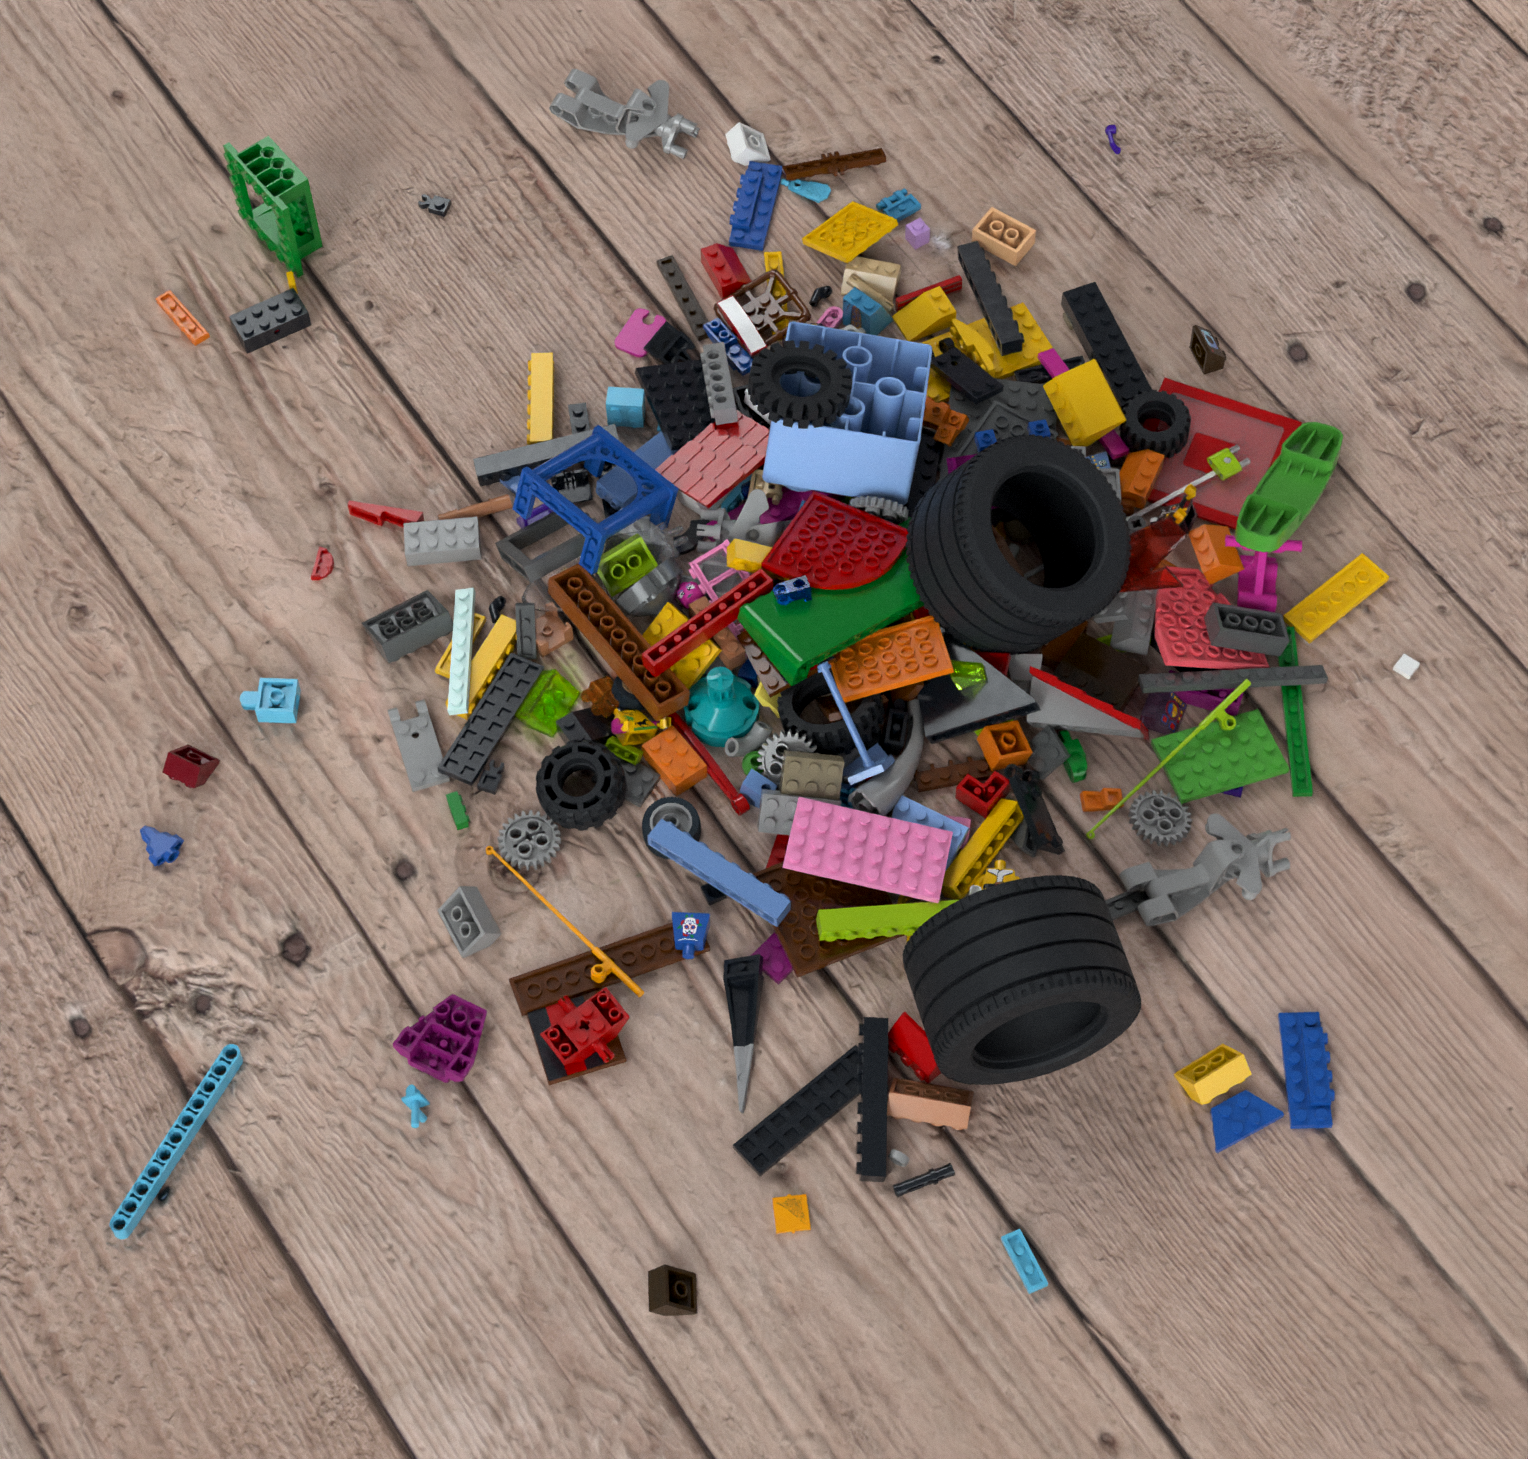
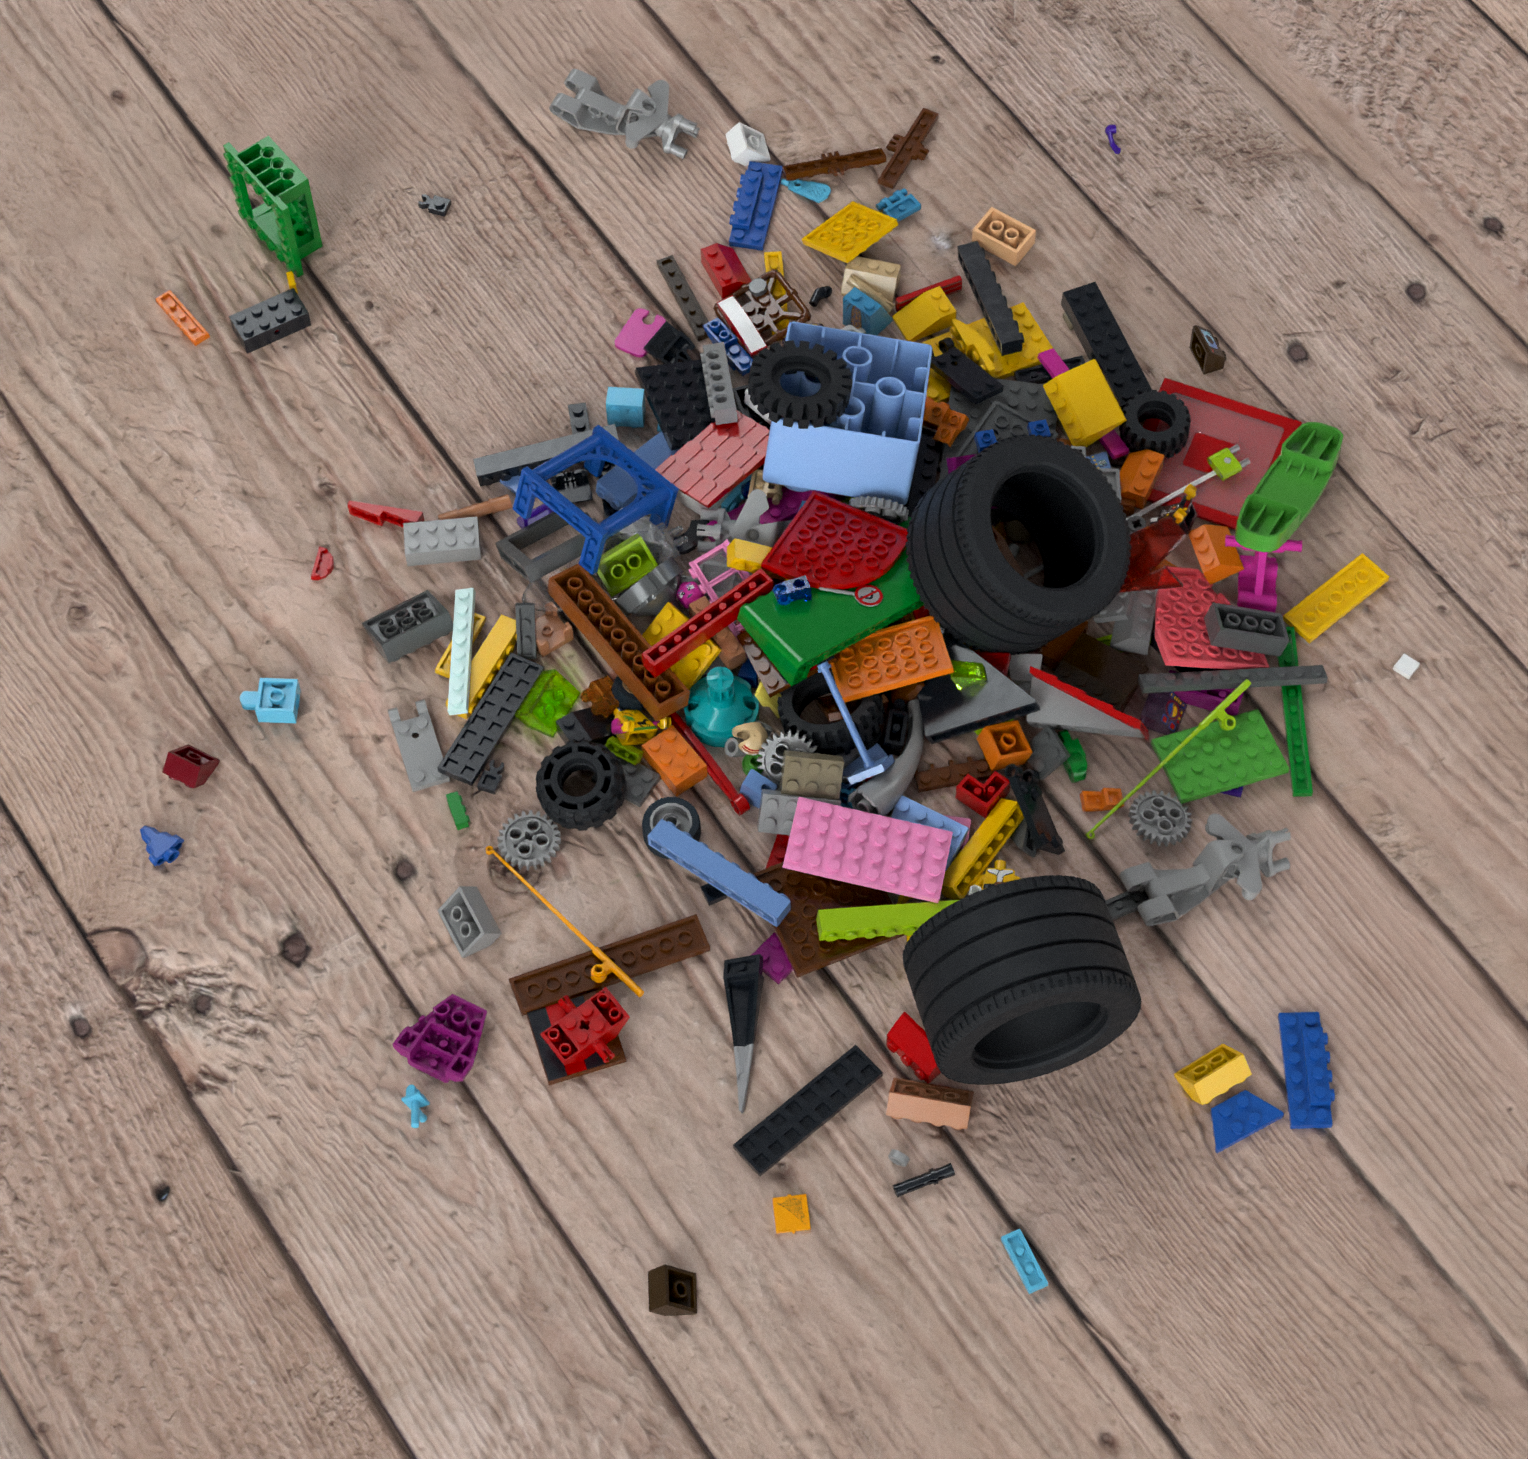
(176, 1150): medium azure beam -> none
(495, 608): black arm -> none
(542, 398): yellow brick -> none
(690, 932): blue torso -> none
(752, 735): none -> tan helmet
(758, 287): none -> tile
(827, 320): bright pink plate -> none
(865, 594): none -> light grey piece
(873, 1102): black brick -> none
(907, 148): none -> reddish brown hinge
(917, 233): lavender brick -> none

